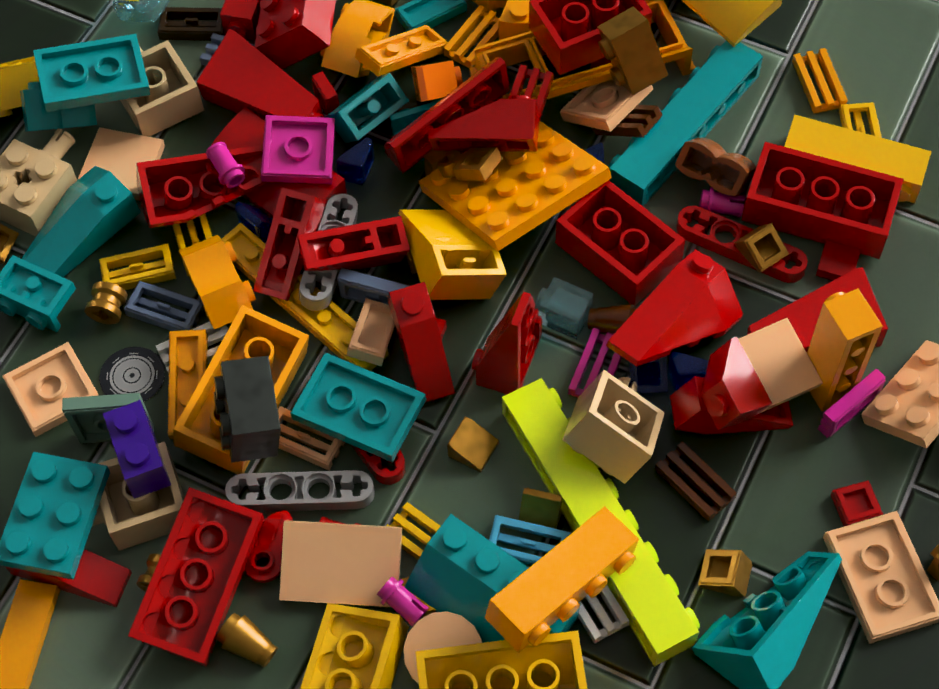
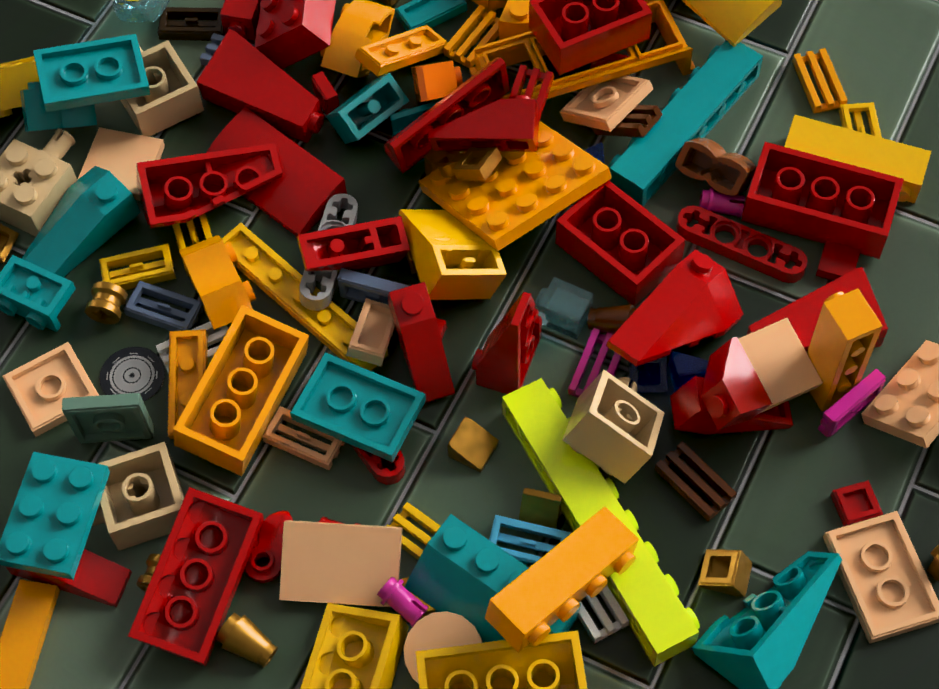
(136, 449): dark purple brick -> none
(229, 171): dark pink pin -> none
(247, 409): pearl dark grey brick -> none
(254, 220): clear blue slope -> none
(282, 259): red slope -> none
(298, 149): dark pink tile -> none
(301, 483): light grey beam -> none
(356, 162): clear blue slope -> none
(632, 51): pearl gold brick -> none
(762, 247): pearl gold slope -> none

